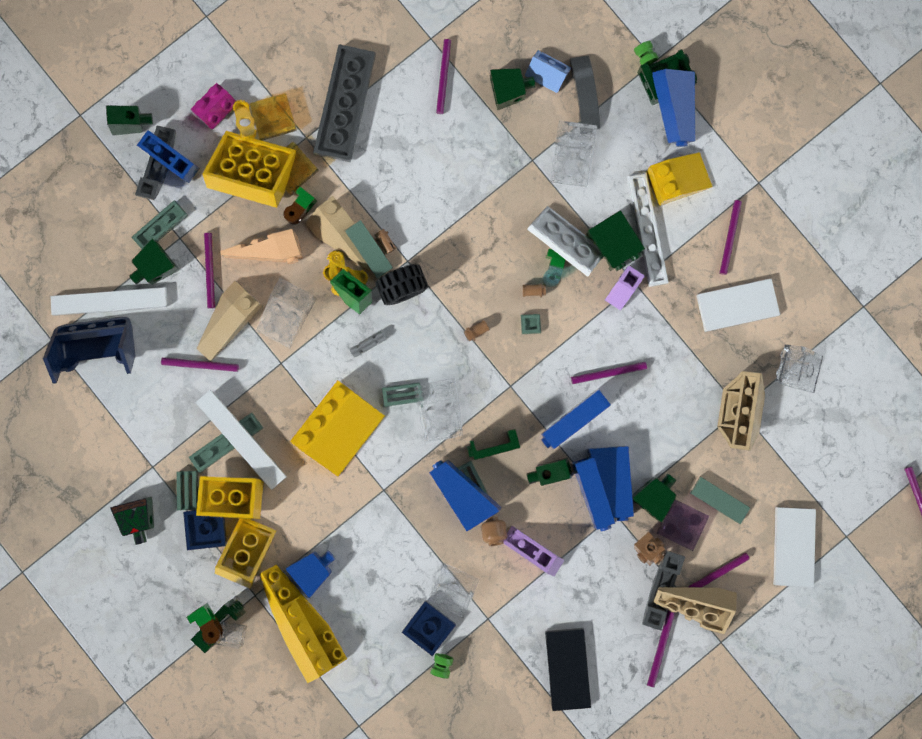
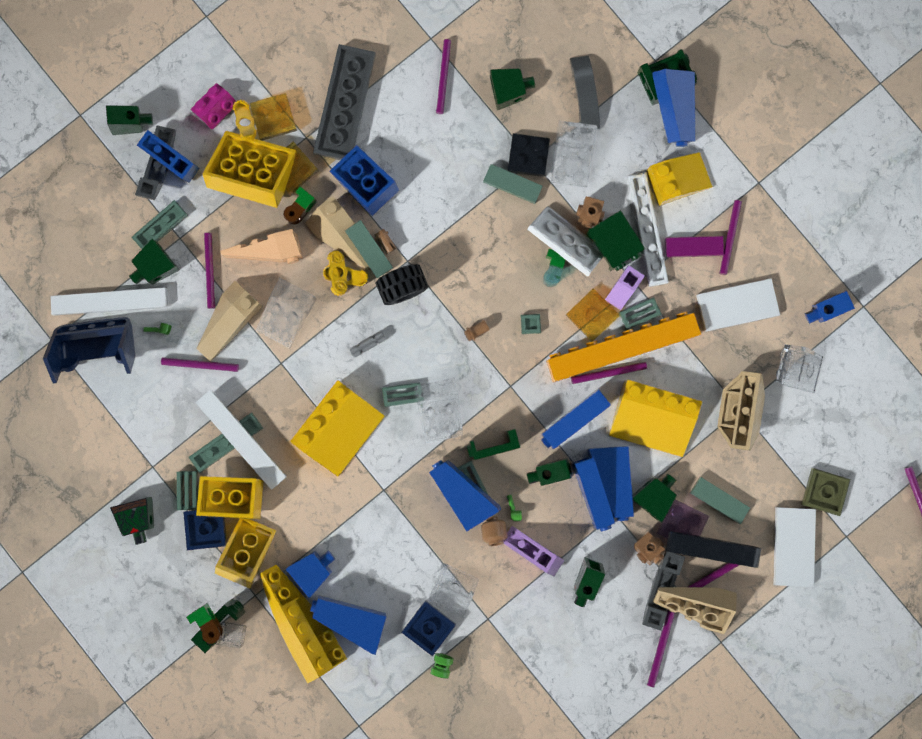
(163, 329): none -> bright green hand
(351, 621): none -> blue slope
(352, 291): green slope -> none
(365, 180): none -> blue slope
(512, 184): none -> sand green tile
(515, 515): none -> bright green hand
(528, 155): none -> black plate
(534, 290): medium nougat pin -> none
(547, 71): light blue panel -> none
(568, 669): black tile -> none
(588, 581): none -> dark green torso
(591, 206): none -> medium nougat brick
(592, 315): none -> clear yellow plate
(623, 347): none -> light orange brick
(625, 320): none -> sand green tile
(646, 53): bright green wheel -> none
(654, 418): none -> yellow slope
(694, 246): none -> magenta tile
(713, 549): none -> black beam
(825, 492): none -> olive tile
(836, 306): none -> blue torso

